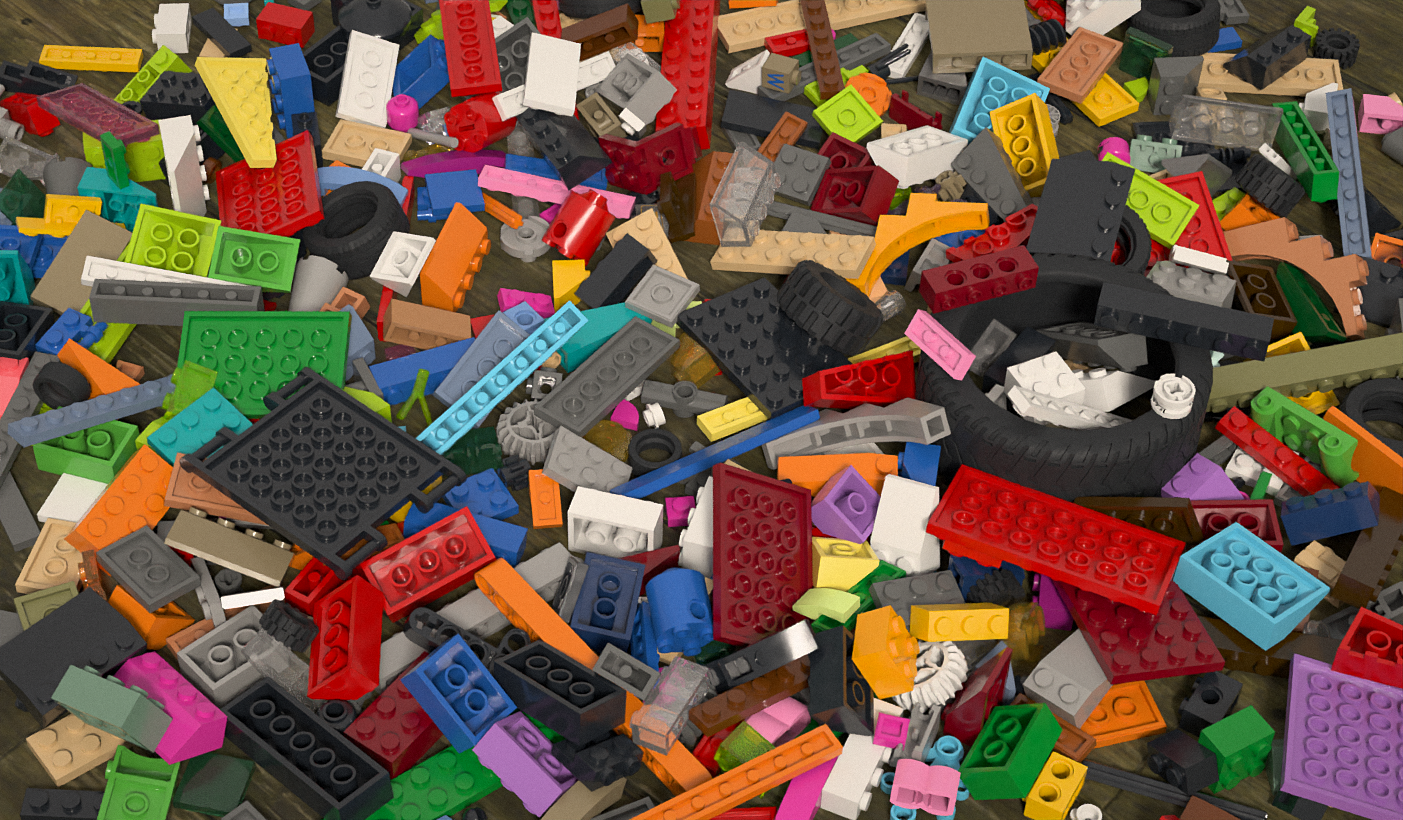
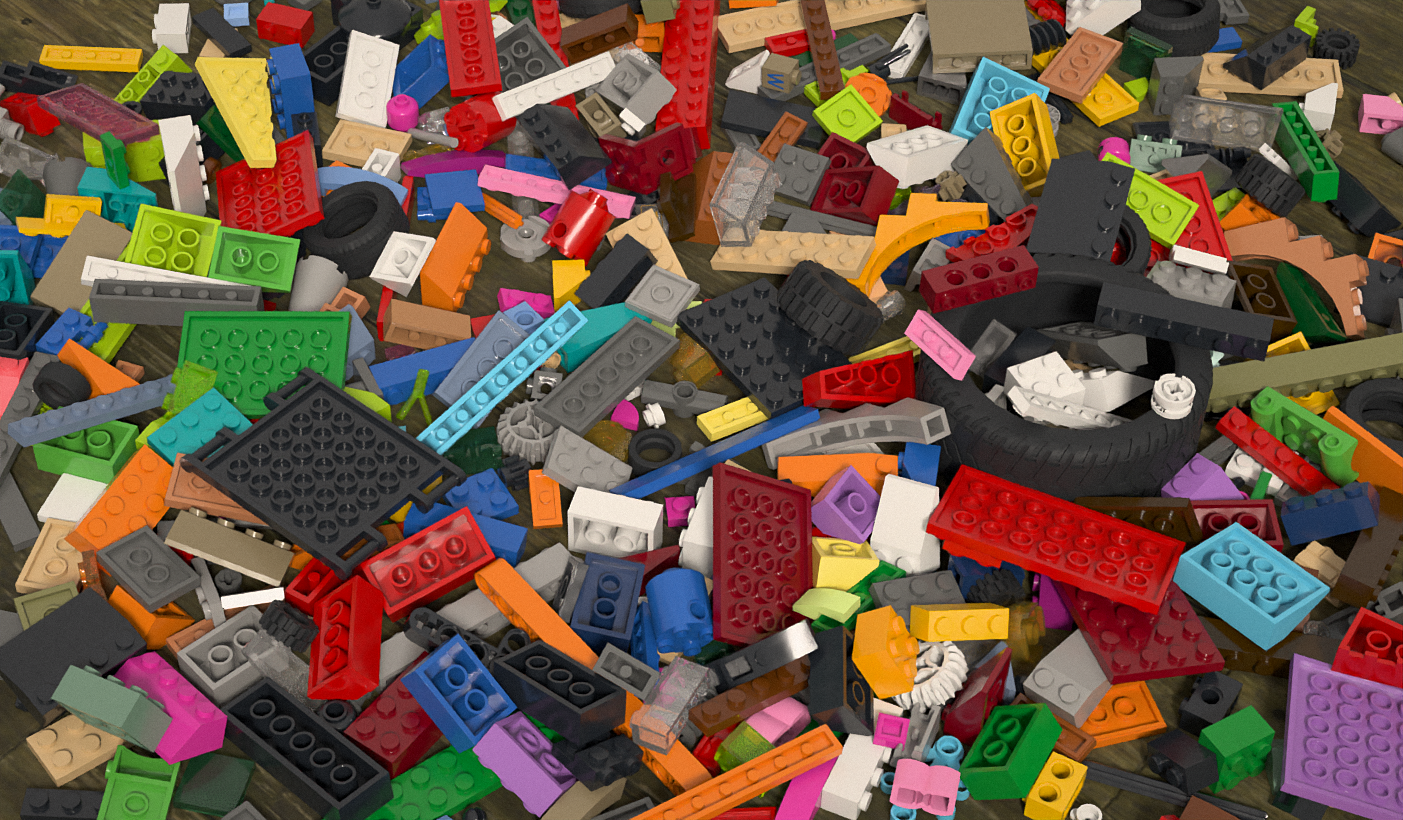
(552, 74): white tile -> none
(1350, 185): sand blue plate -> none

